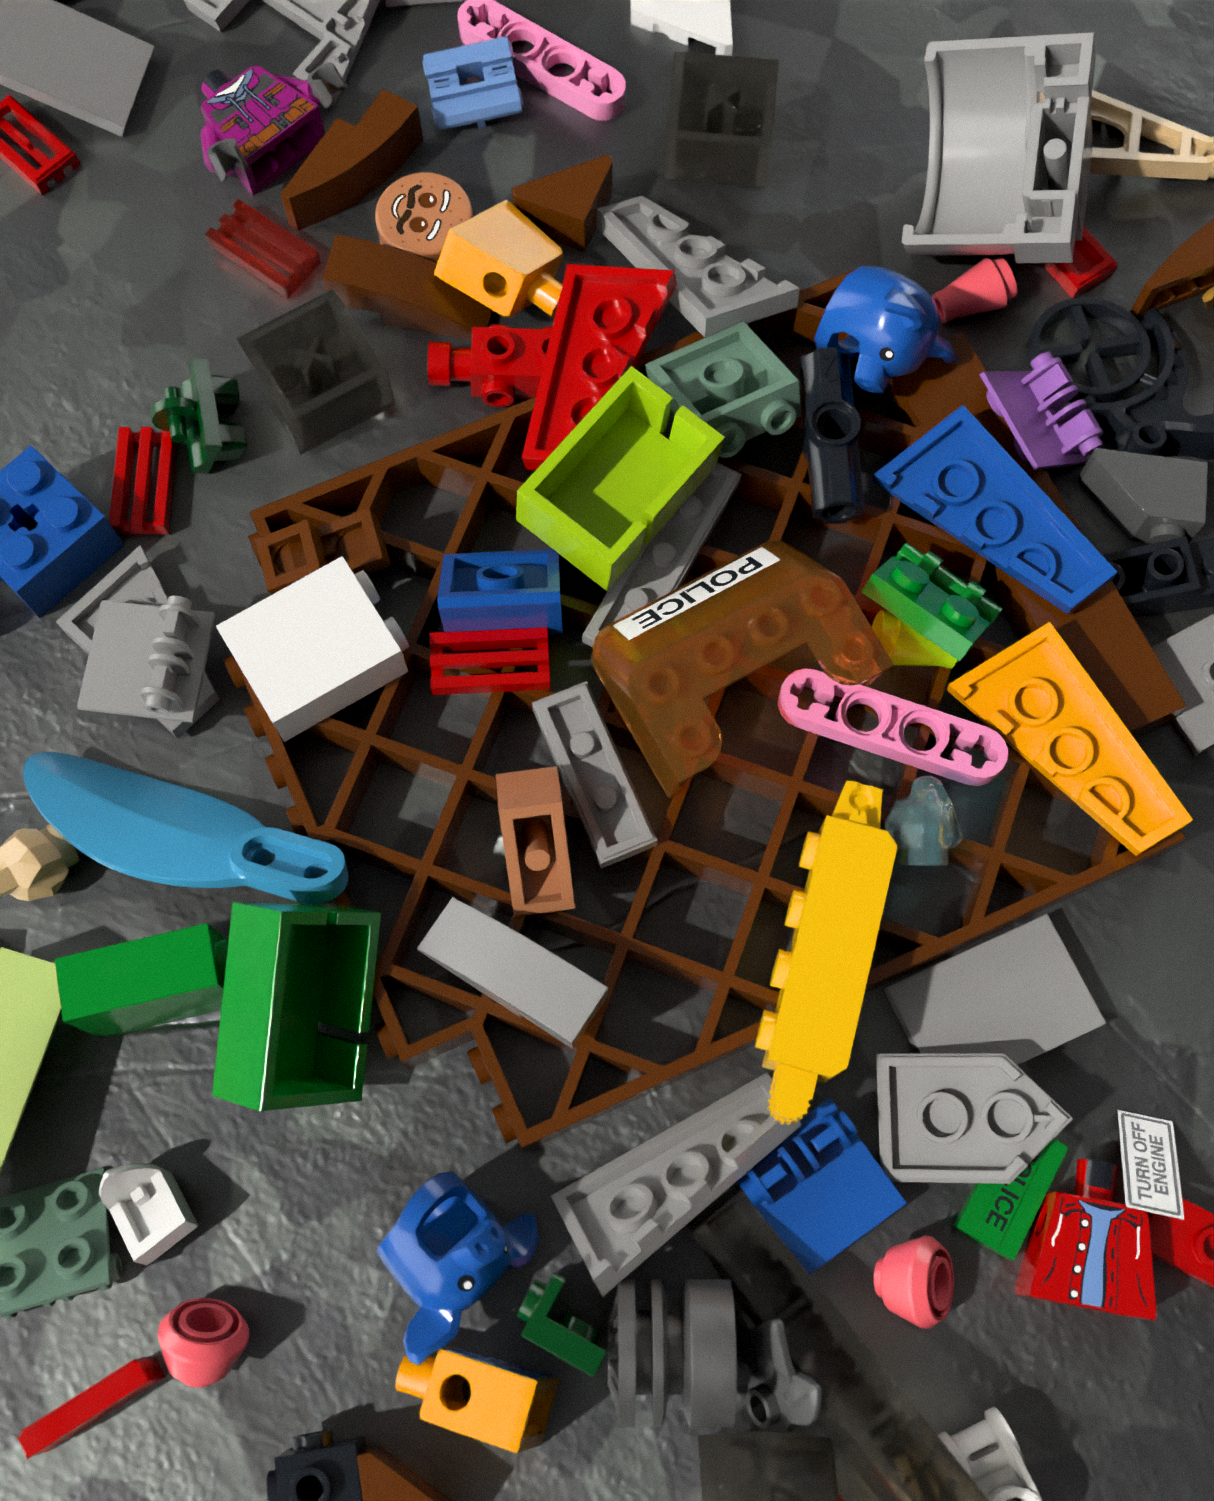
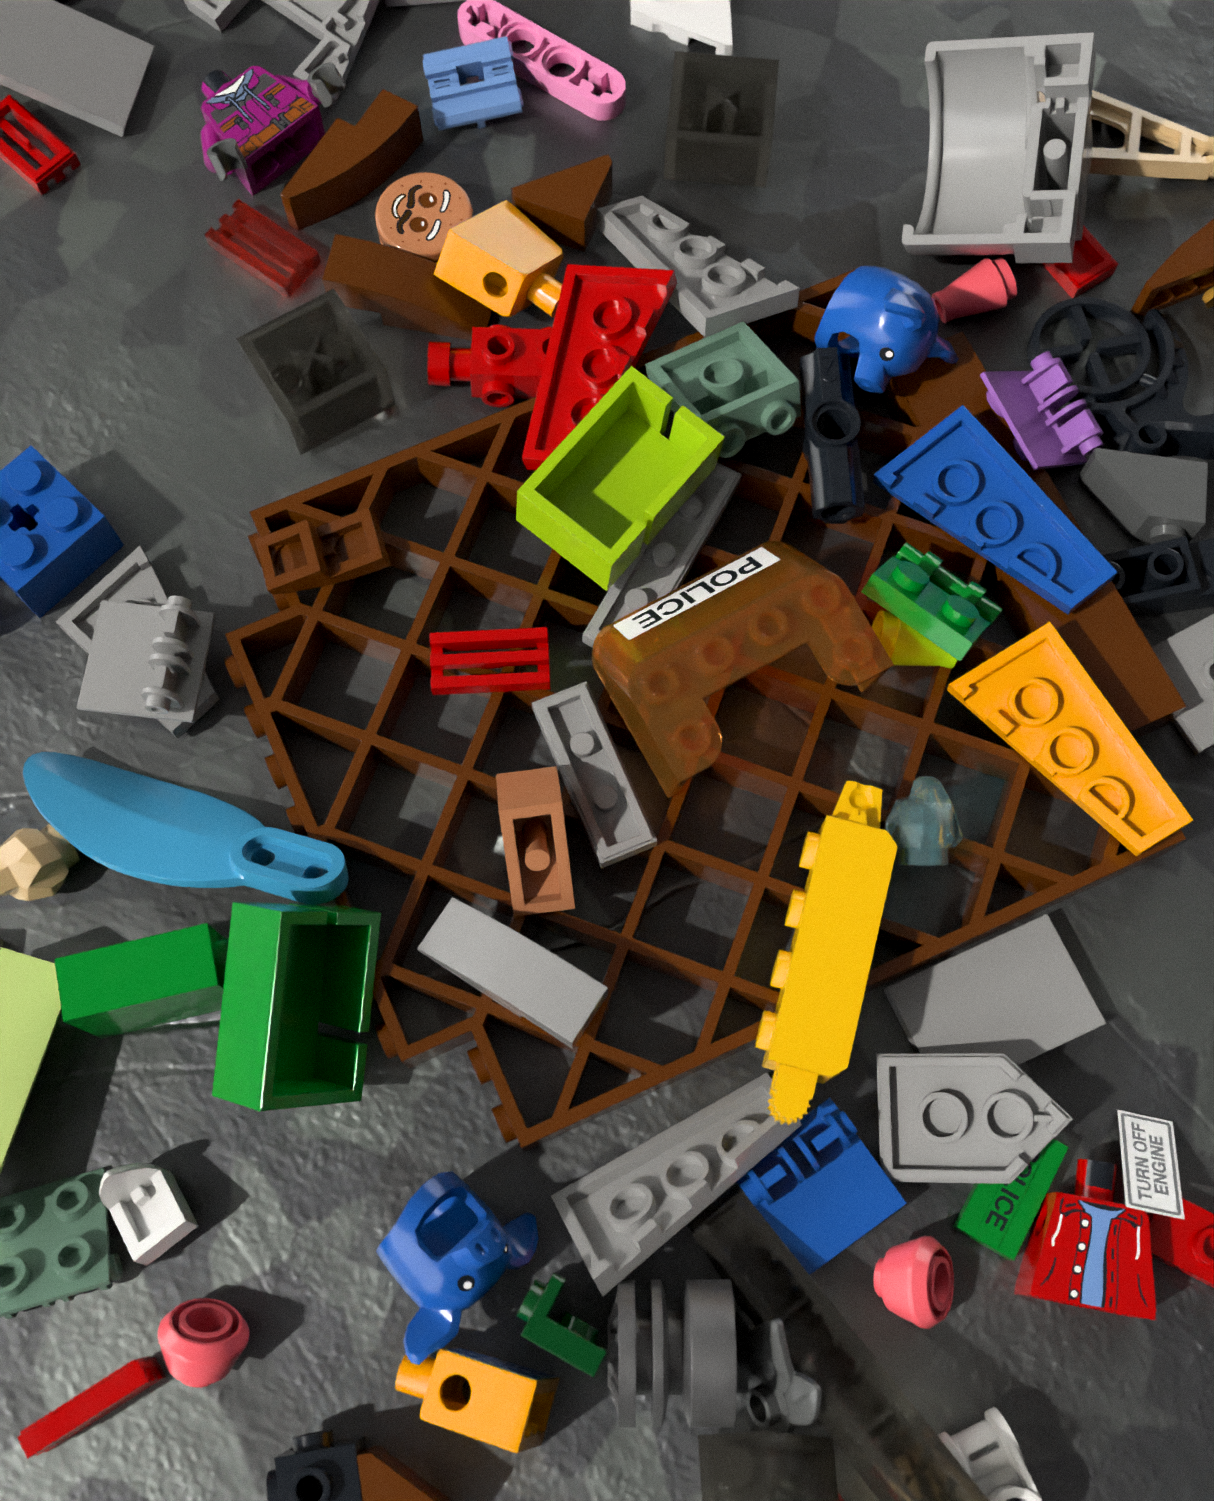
(126, 444): red tile -> none
(192, 416): dark green hips -> none
(315, 647): white brick -> none
(501, 591): blue slope -> none
(889, 737): bright pink beam -> none

